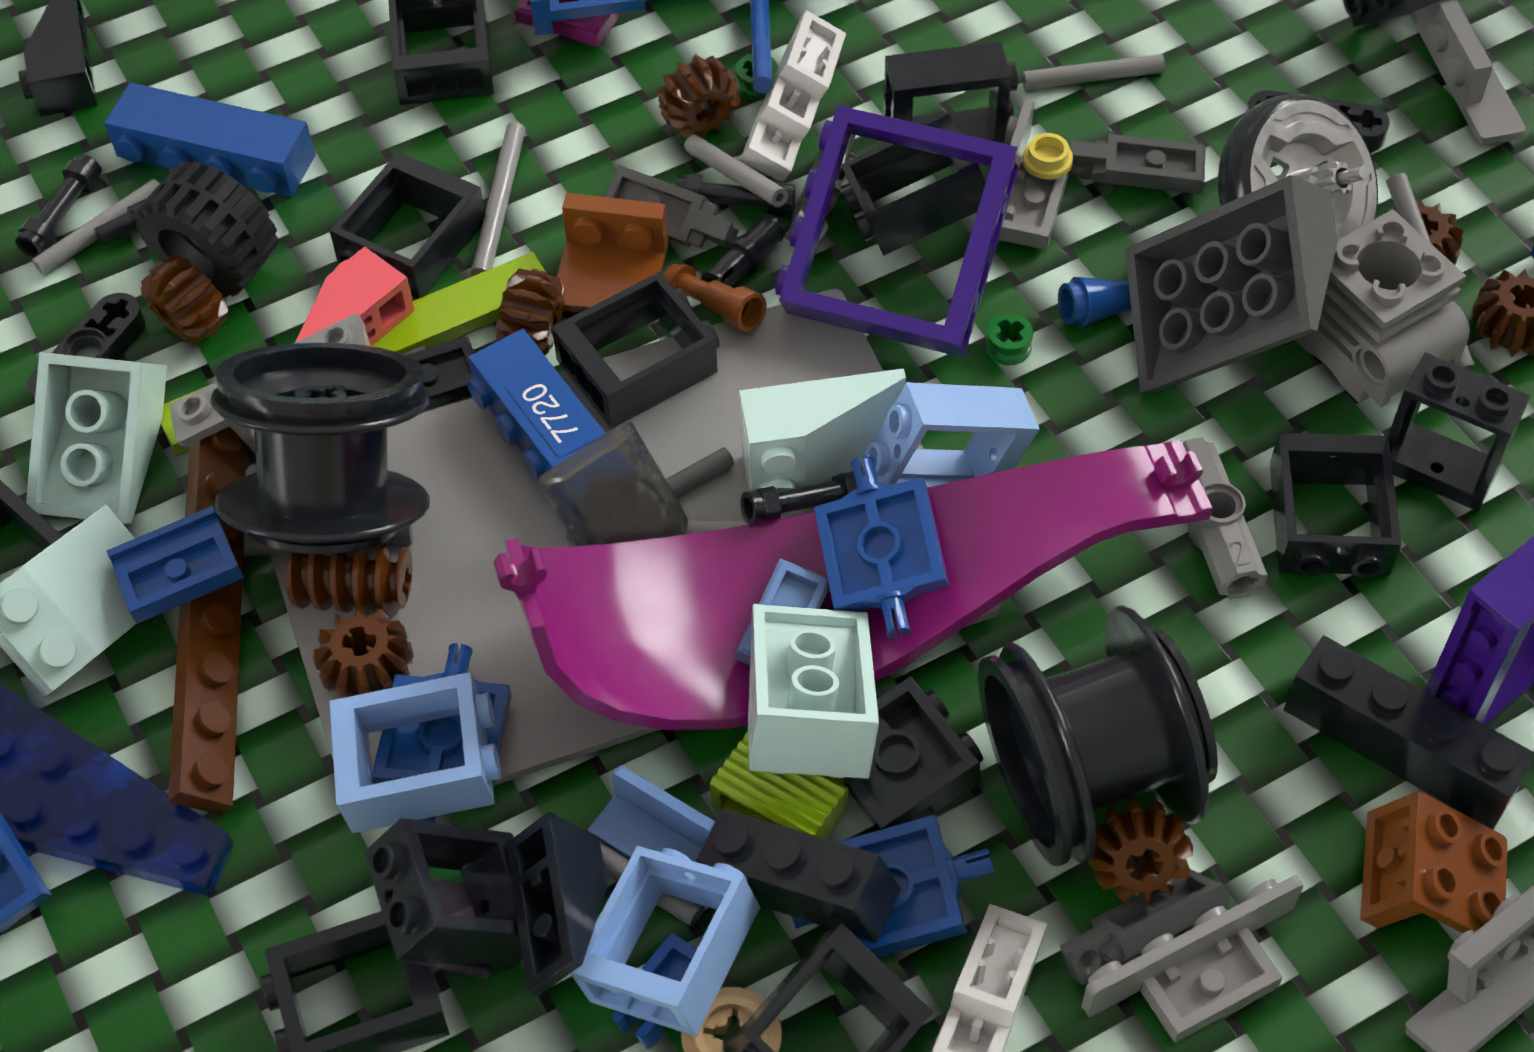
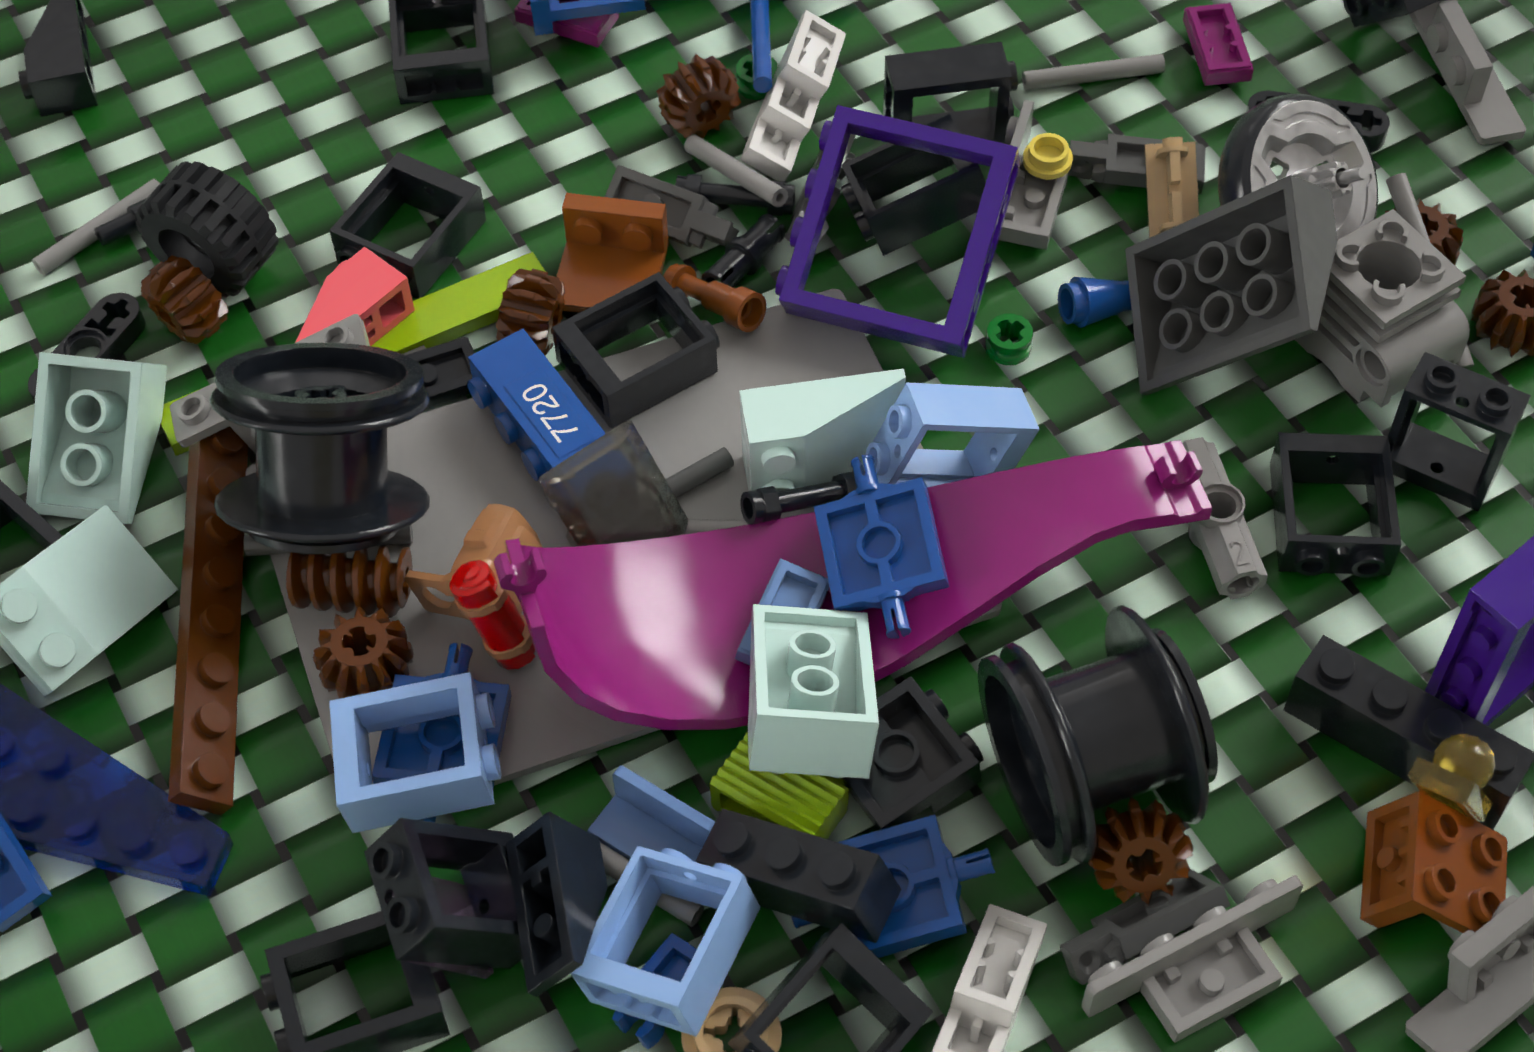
(37, 234): black bar -> none
(174, 564): blue plate -> none
(241, 142): blue brick -> none
(477, 590): none -> piece
(498, 198): light grey bar -> none
(1171, 184): none -> tan hinge
(1218, 44): none -> magenta plate
(1457, 775): none -> clear yellow tile

